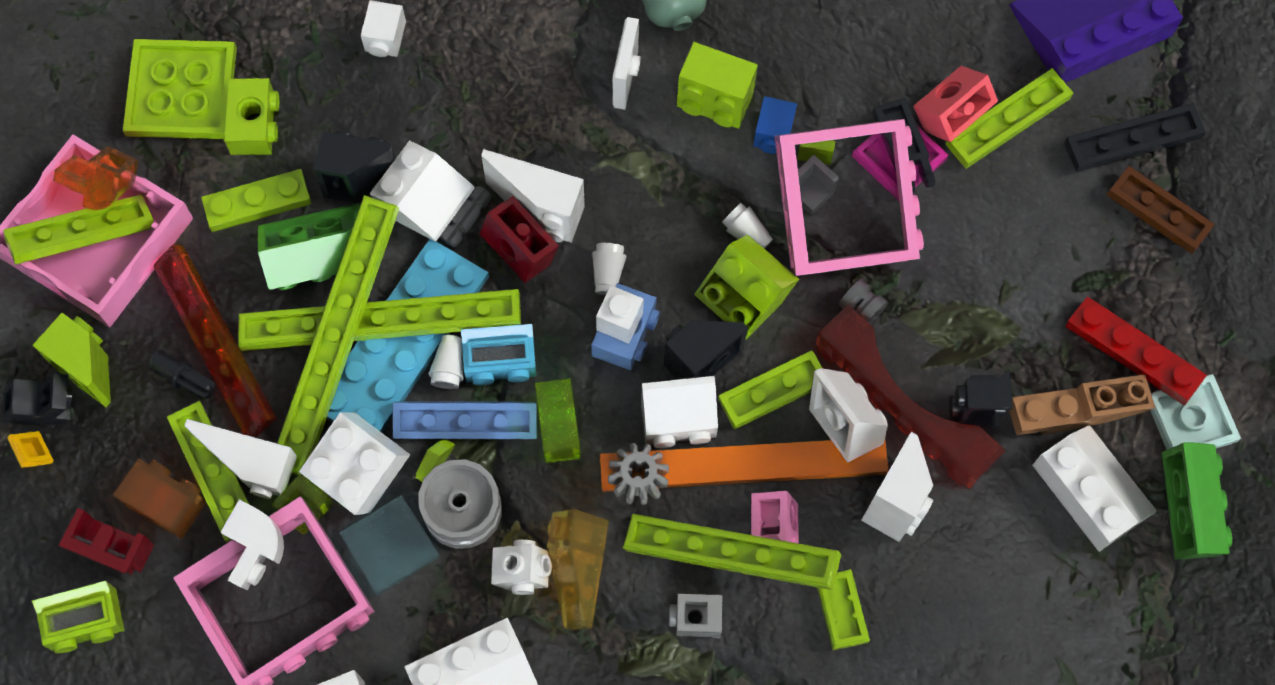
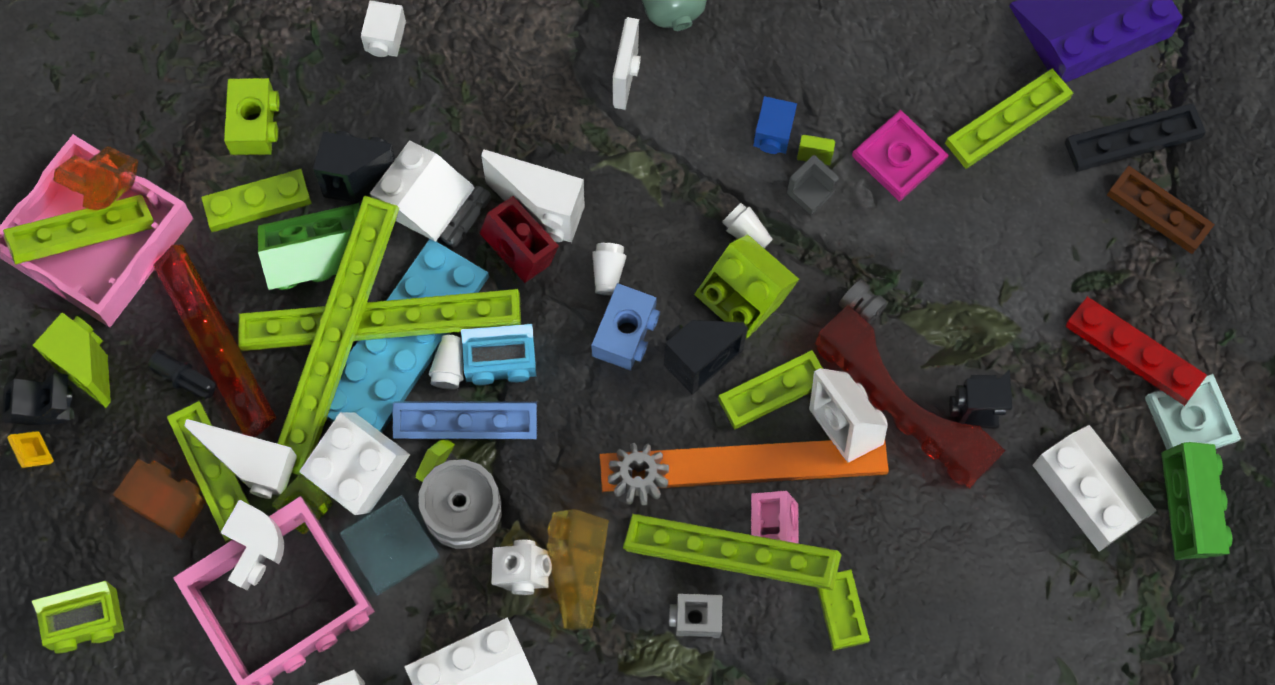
(106, 543): dark red window -> none
(178, 88): lime plate -> none
(557, 420): clear neon green brick -> none
(619, 314): white brick -> none
(679, 411): white slope -> none
(716, 85): lime brick -> none
(792, 202): bright pink window -> none
(903, 494): white slope -> none
(917, 151): black hinge -> none
(955, 103): coral brick -> none
(1081, 406): medium nougat slope -> none

